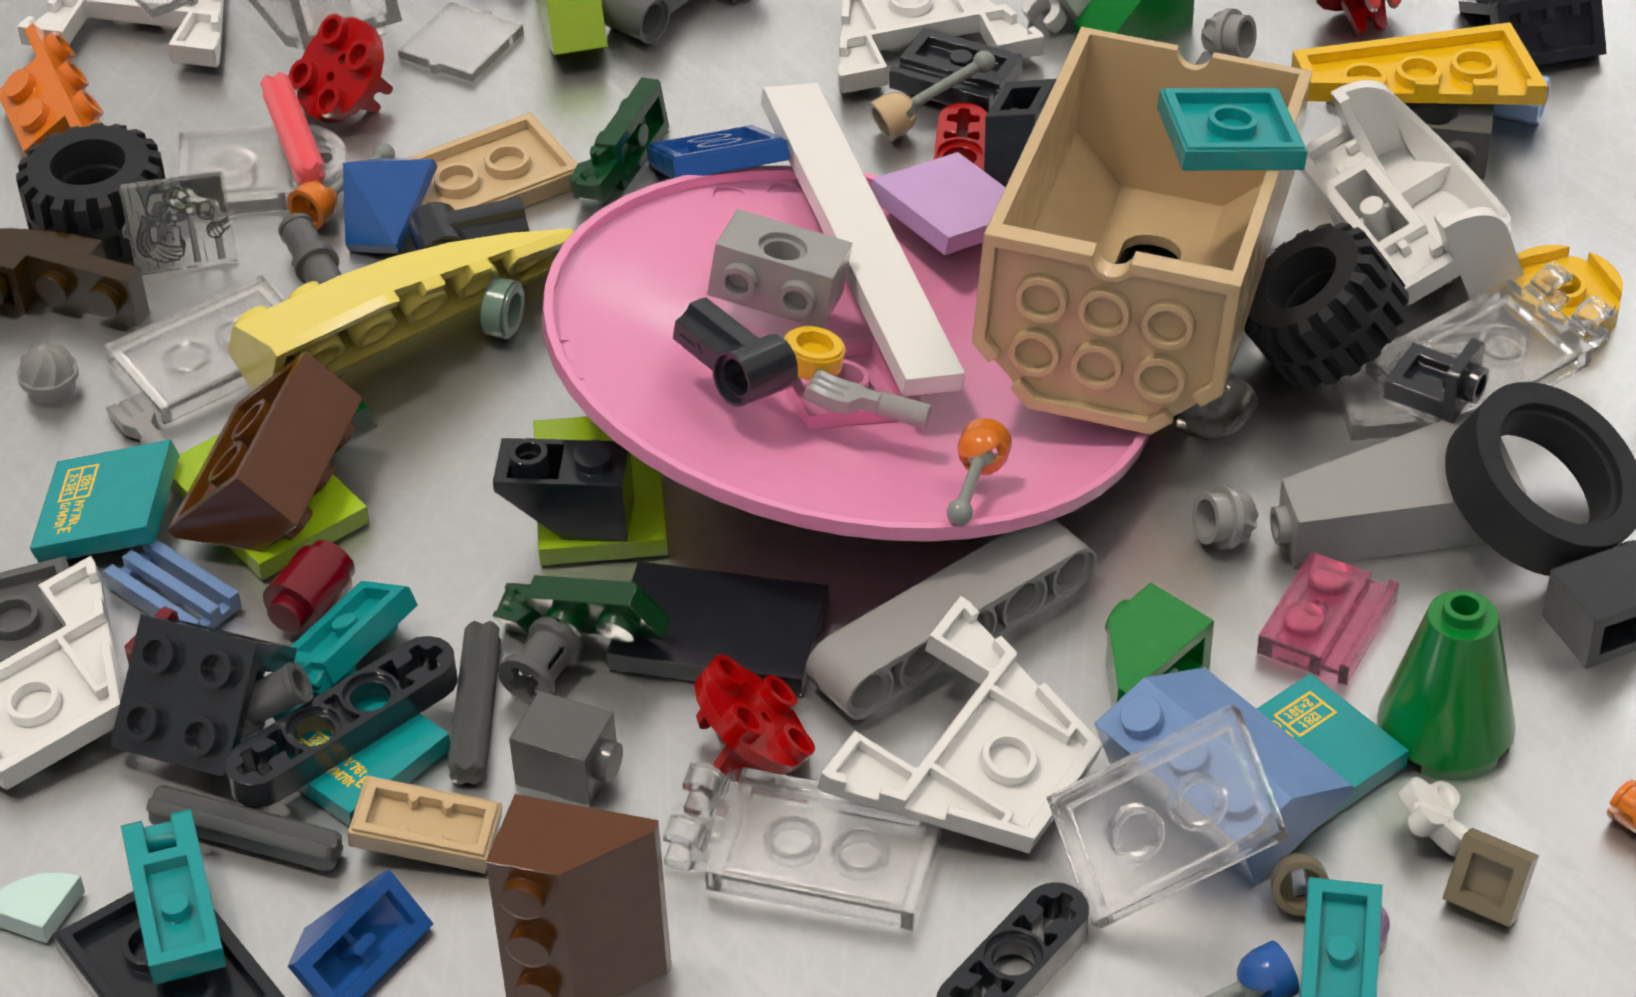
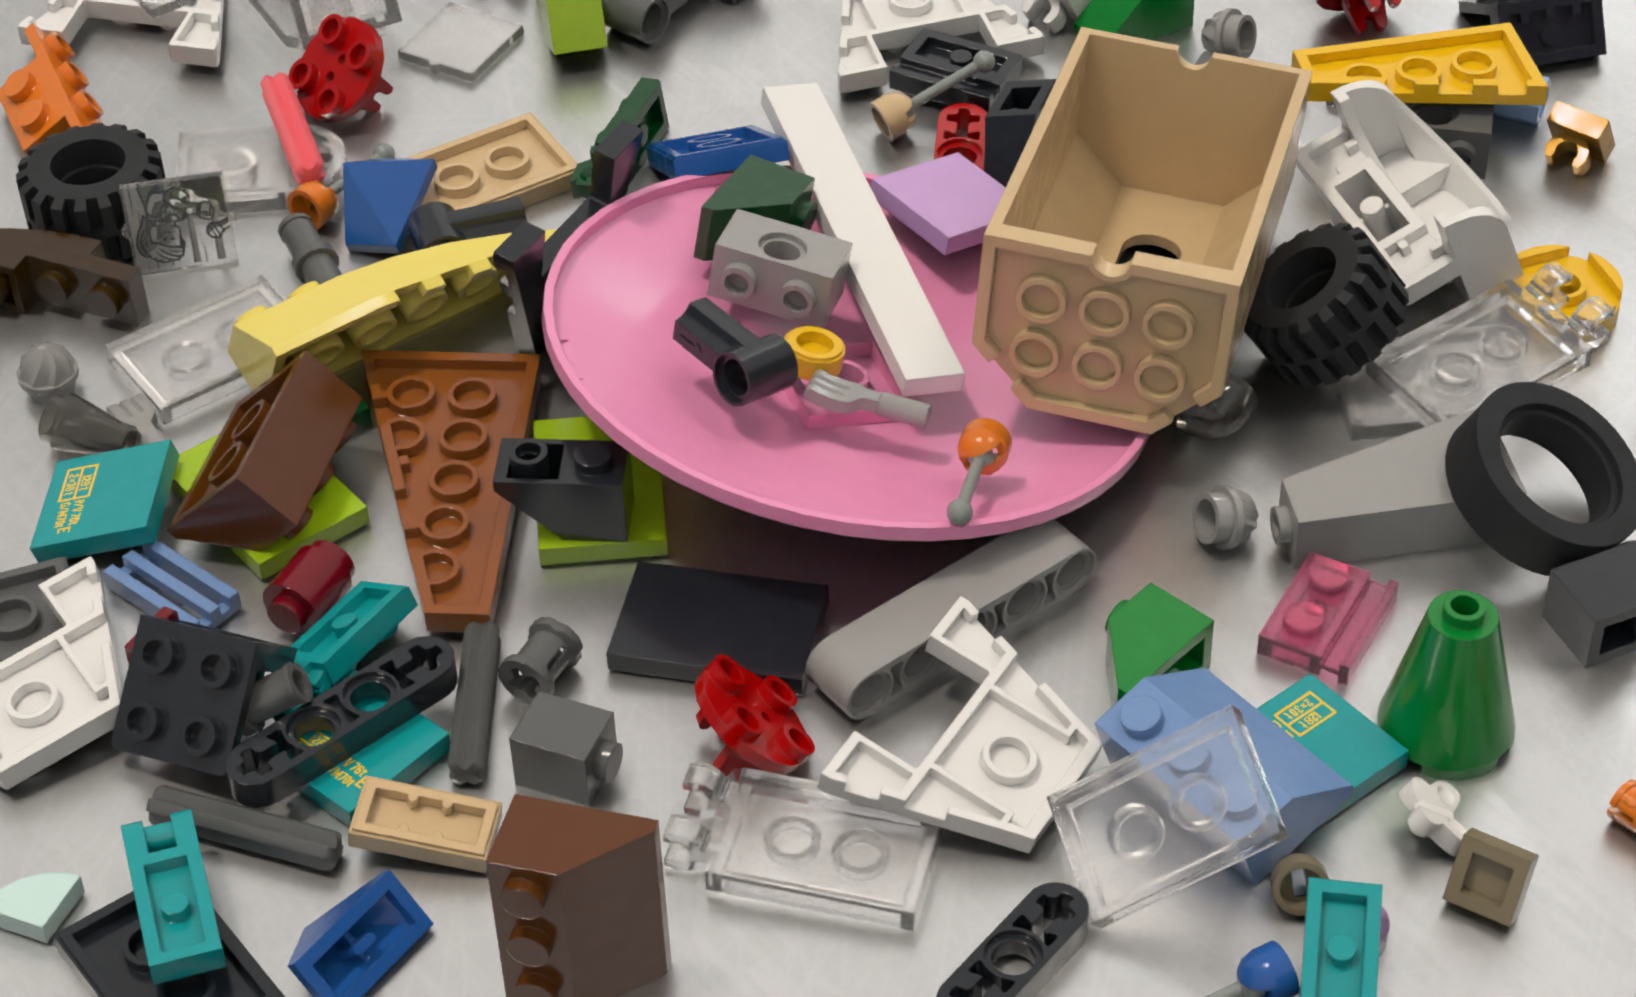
(82, 428): none -> clear smoke cone
(441, 446): none -> dark orange wing
(502, 308): sand green tile -> none
(529, 259): none -> black wing
(585, 605): dark green hinge -> none
(759, 189): none -> dark green slope
(1231, 129): teal tile -> none
(1437, 381): black bracket -> none
(1578, 132): none -> pearl gold tile

